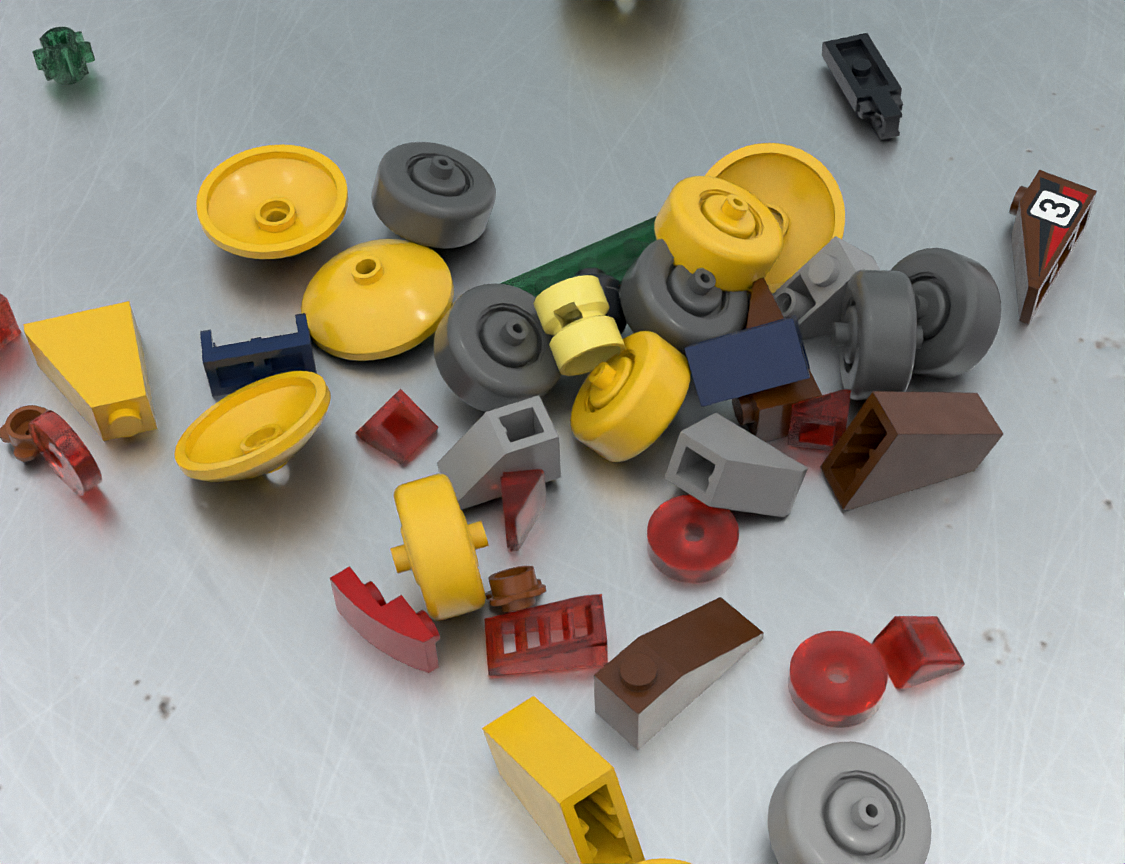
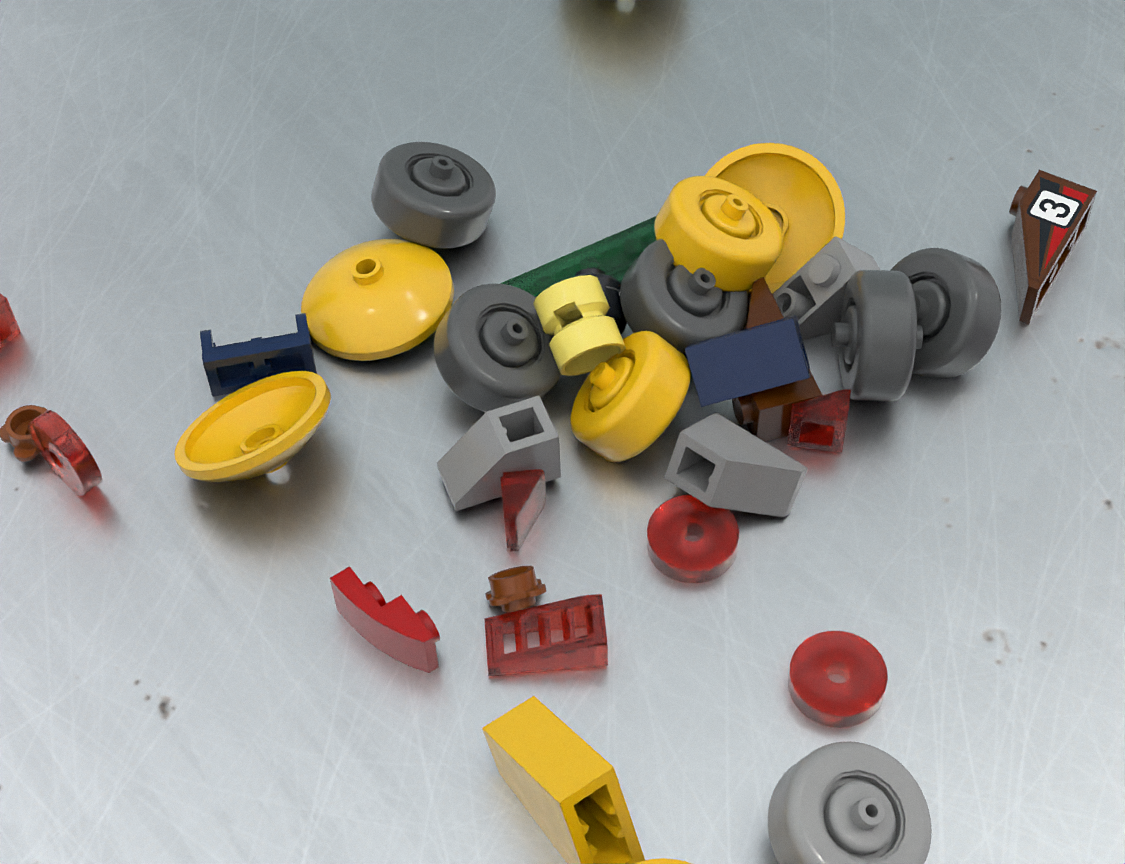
(63, 55): clear green gear -> none
(98, 367): yellow slope -> none
(272, 201): yellow dish -> none
(397, 428): clear red slope -> none
(439, 547): yellow wheel -> none
(670, 669): reddish brown slope -> none
(866, 81): black hinge -> none
(908, 444): reddish brown slope -> none
(917, 650): clear red slope -> none

